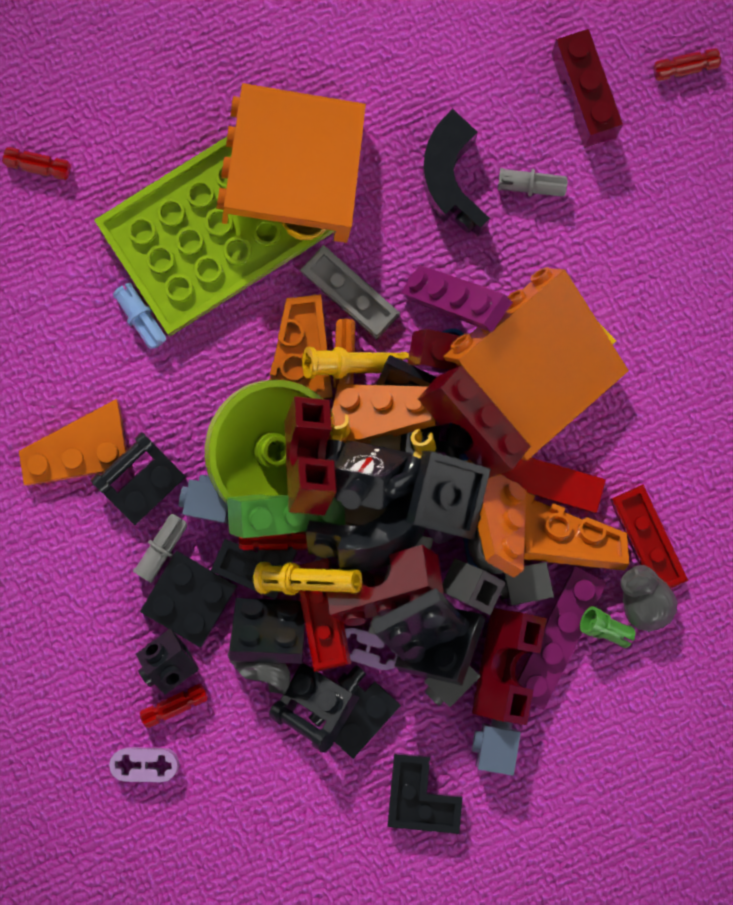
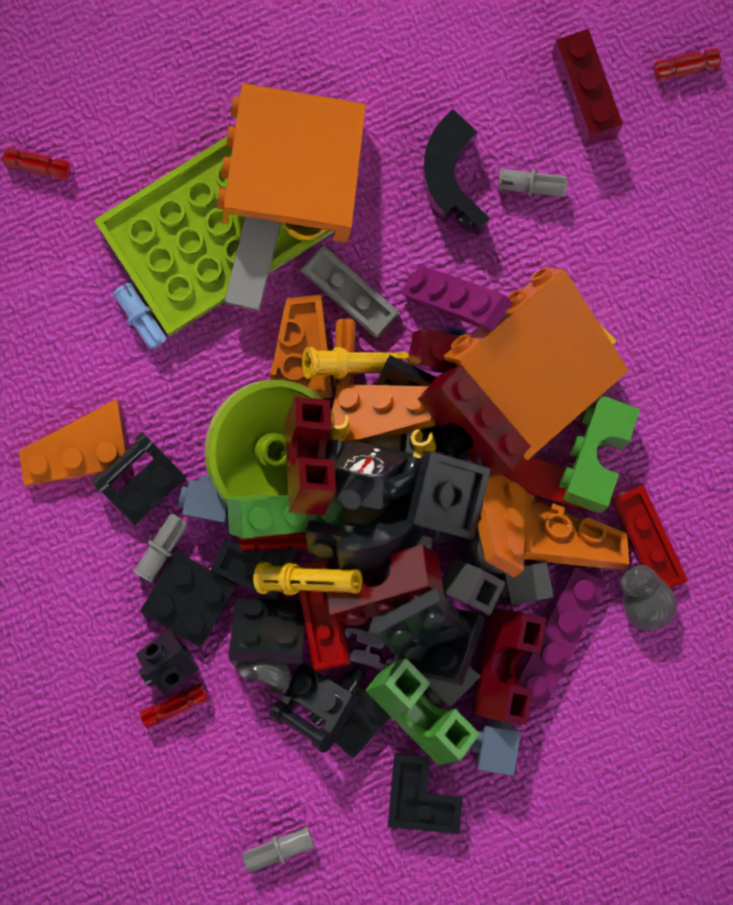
(144, 773): lavender beam -> none
(252, 263): none -> light grey tile
(278, 849): none -> light grey axle
(439, 732): none -> bright green arch
(588, 481): none -> bright green arch
(600, 625): bright green pin -> none

